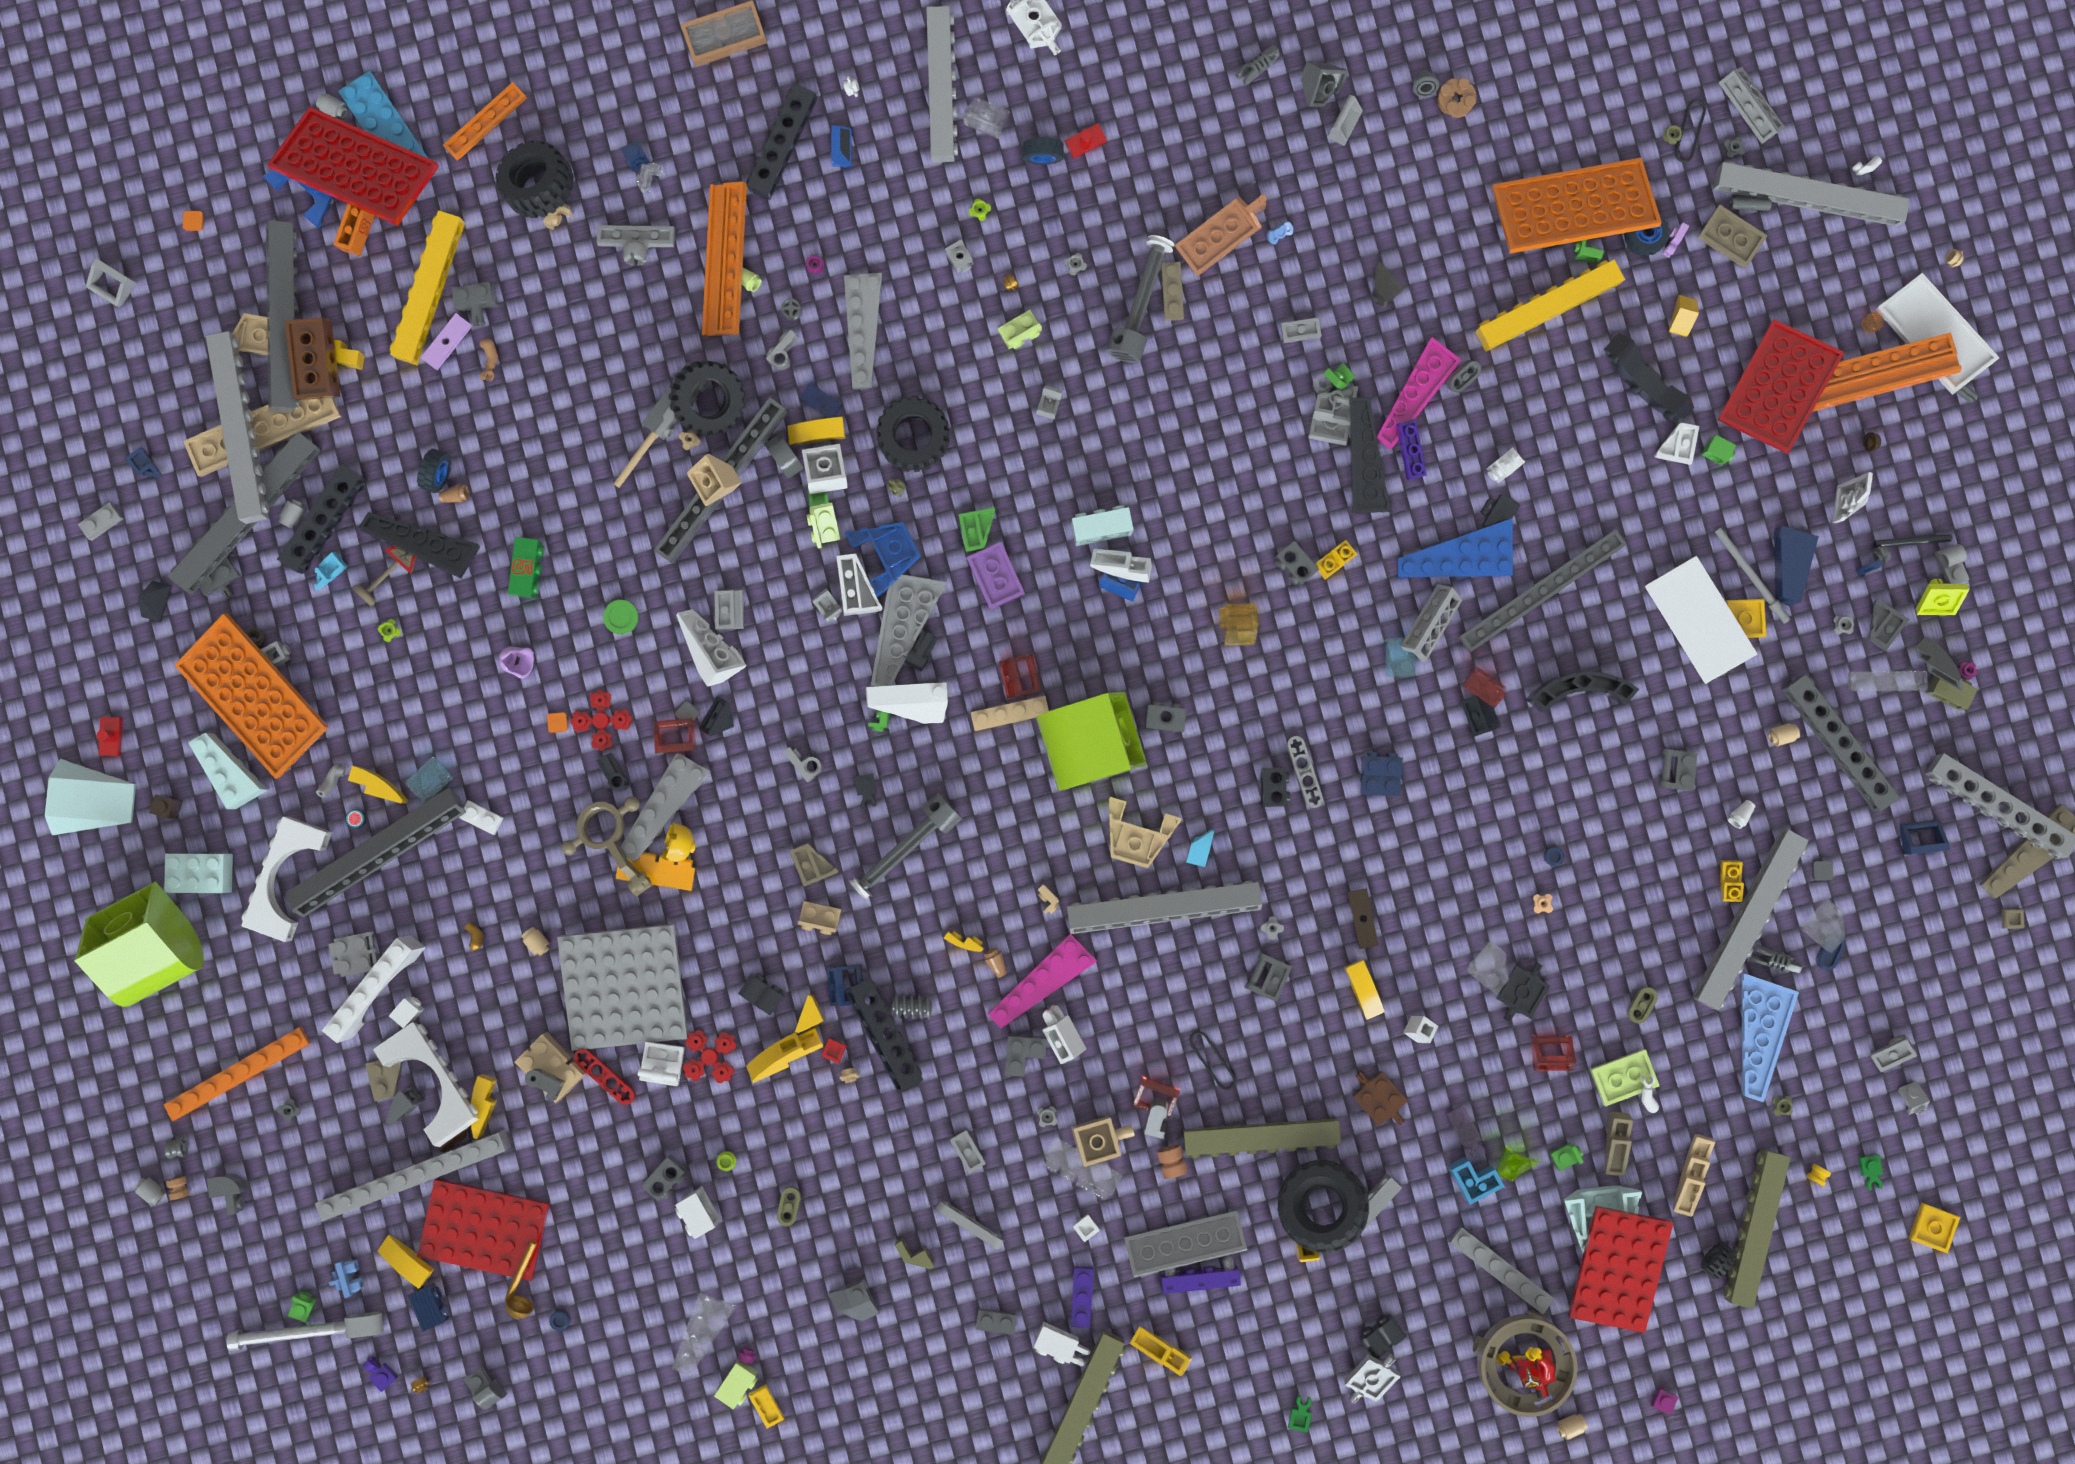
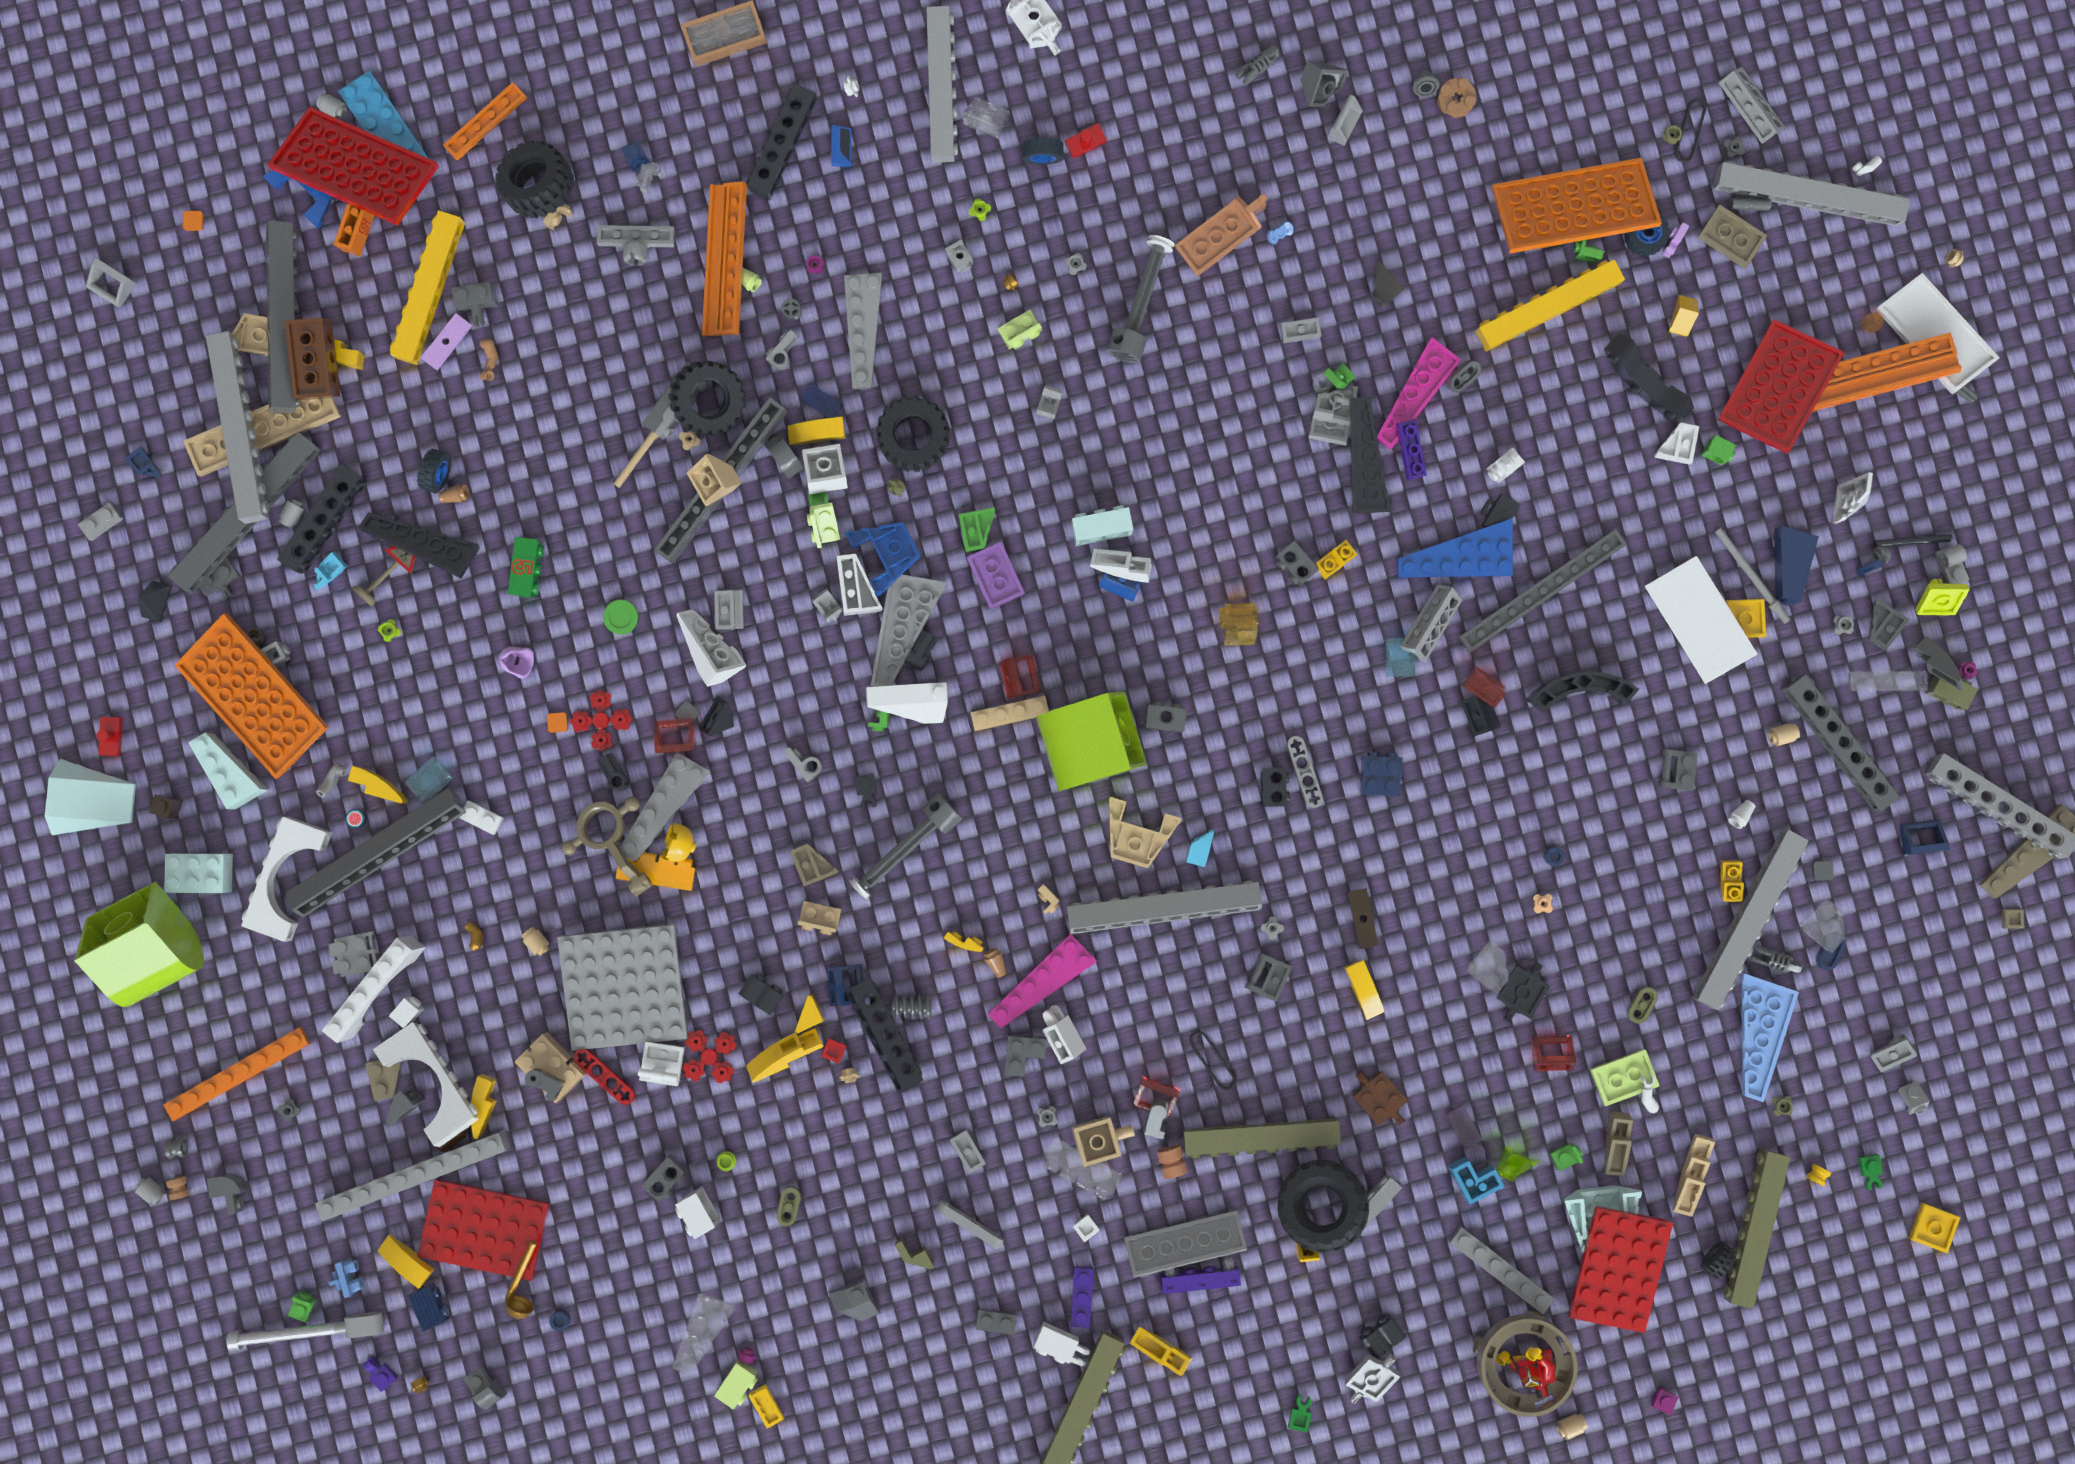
(1172, 291): dark tan plate -> none
(1420, 1029): white brick -> none
(1871, 441): dark brown plate -> none

